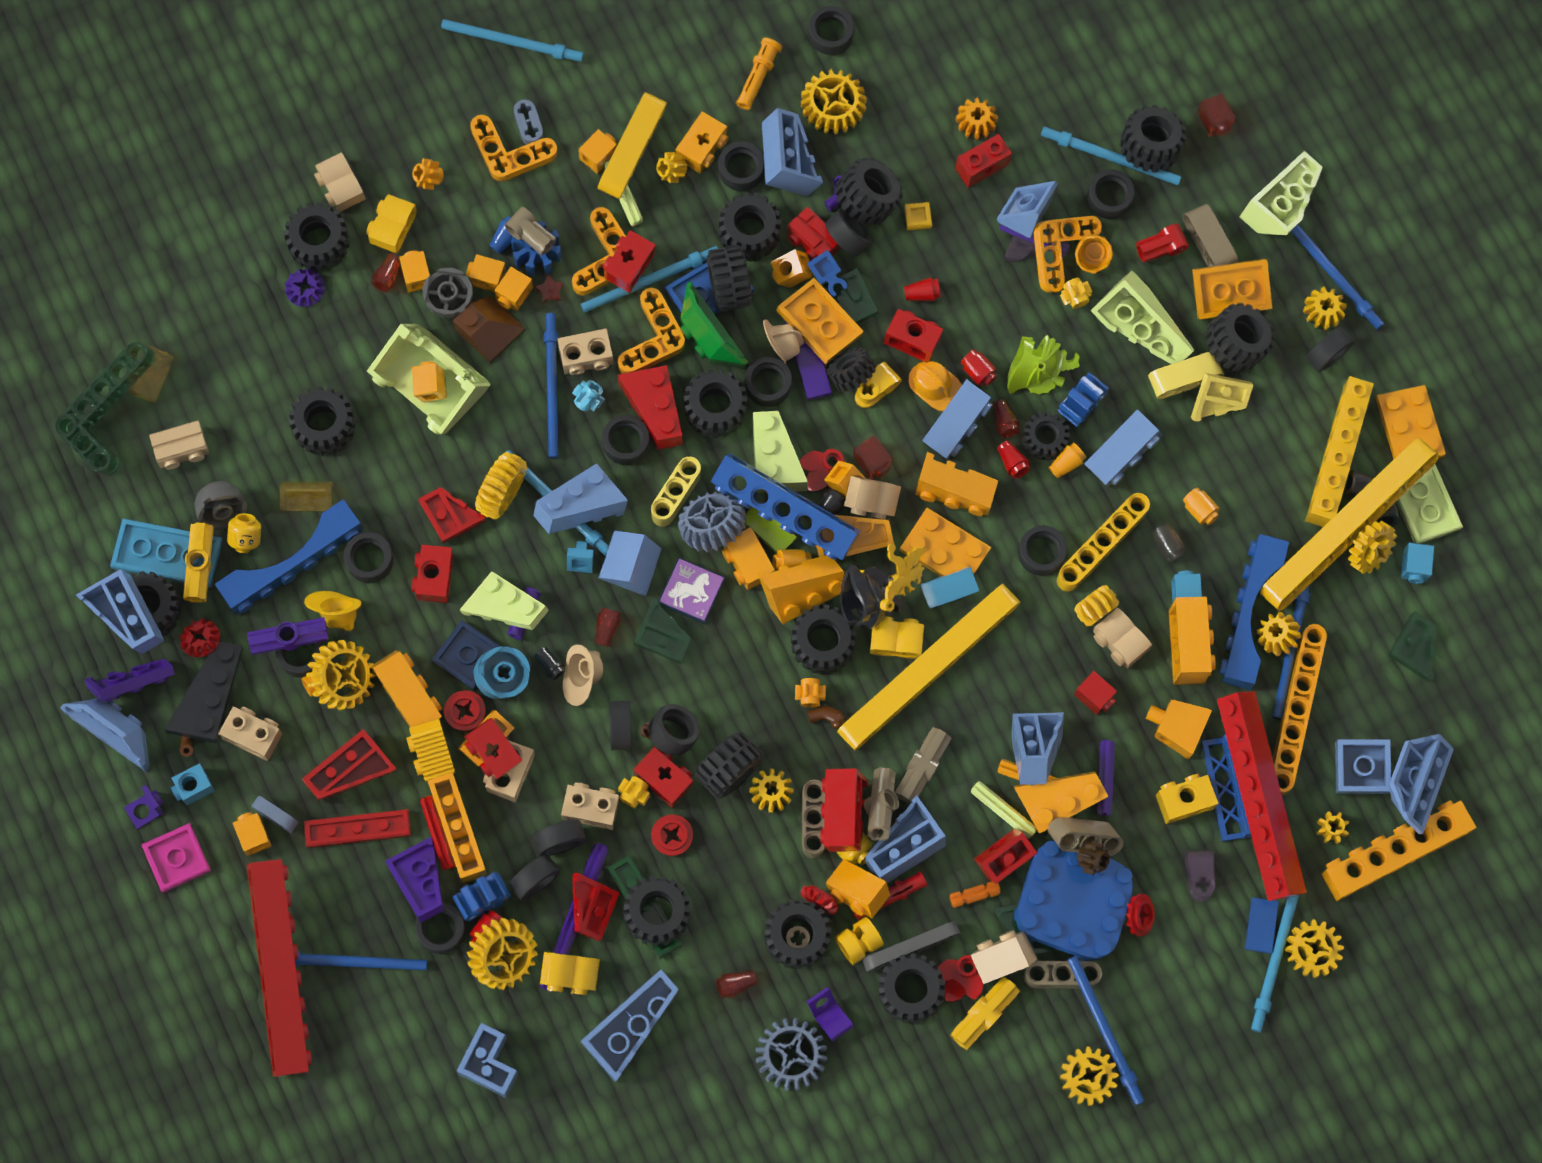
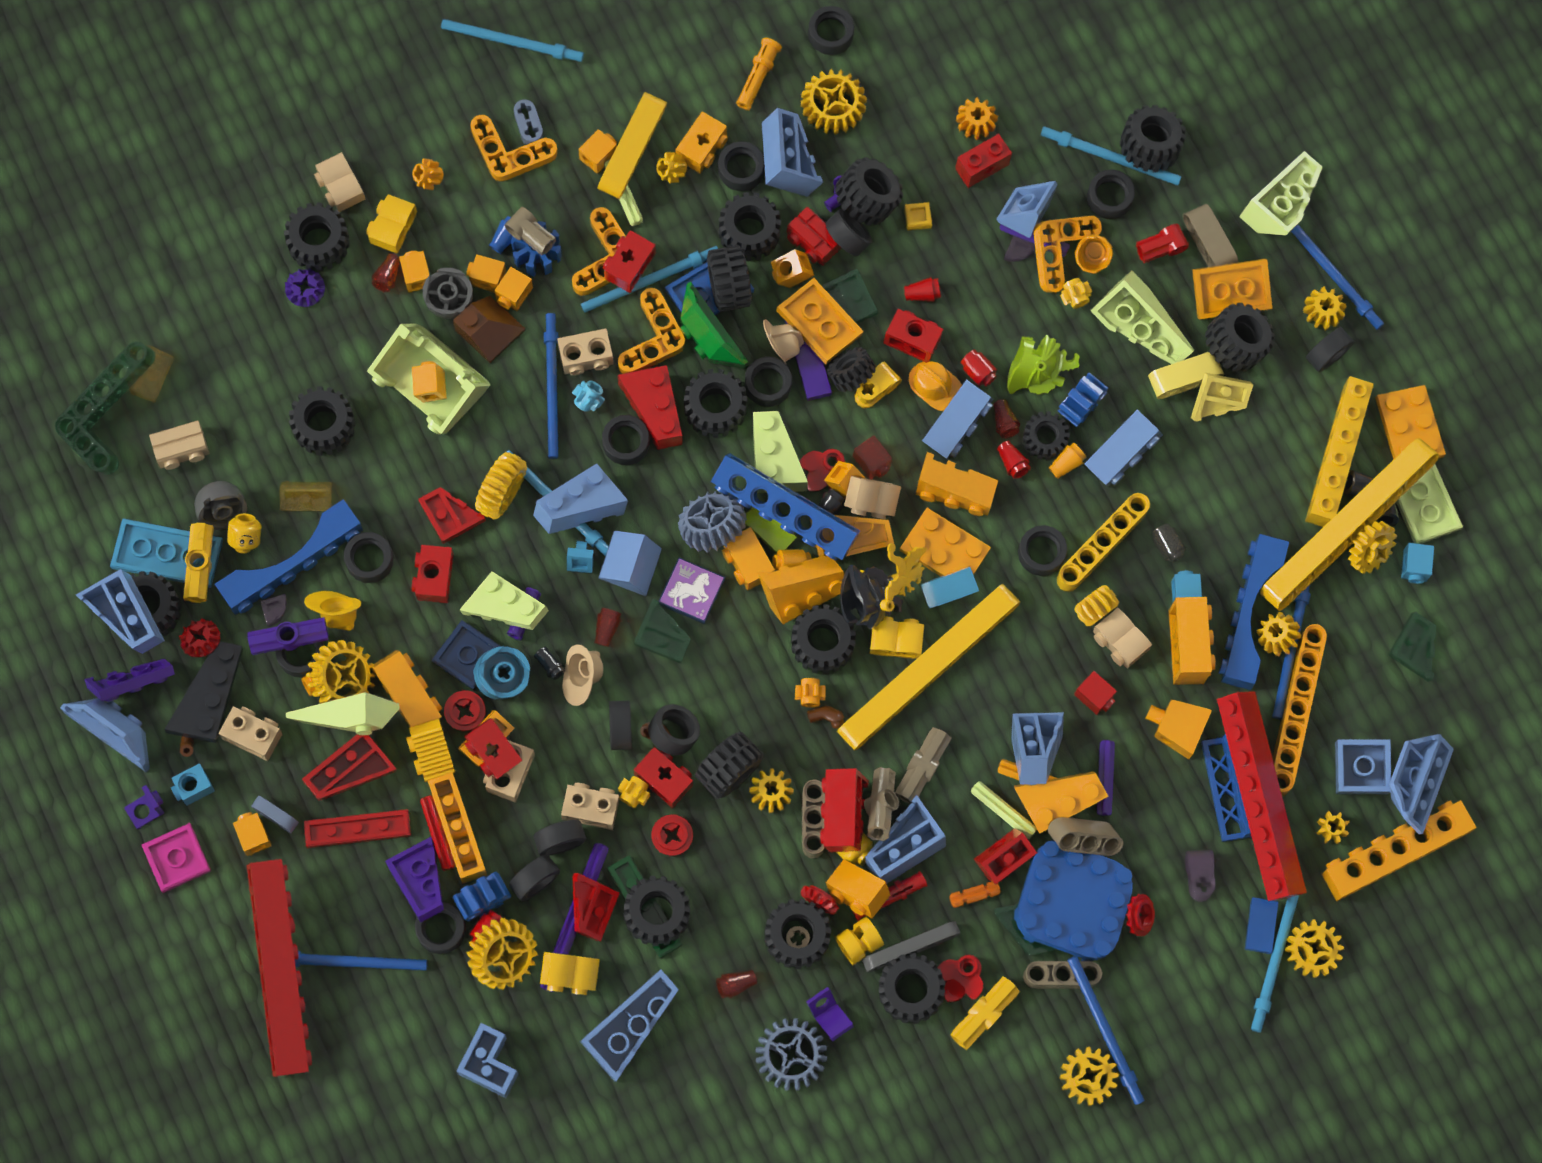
(274, 608): none -> clear purple tile
(354, 713): none -> yellowish green wedge
(550, 289): clear red piece -> none
(676, 480): light yellow beam -> none
(825, 269): blue plate -> none
(1004, 956): tan brick -> none
(1093, 858): dark brown gear -> none
(1175, 809): yellow brick -> none
(1201, 506): light orange brick -> none
(1216, 115): clear red brick -> none

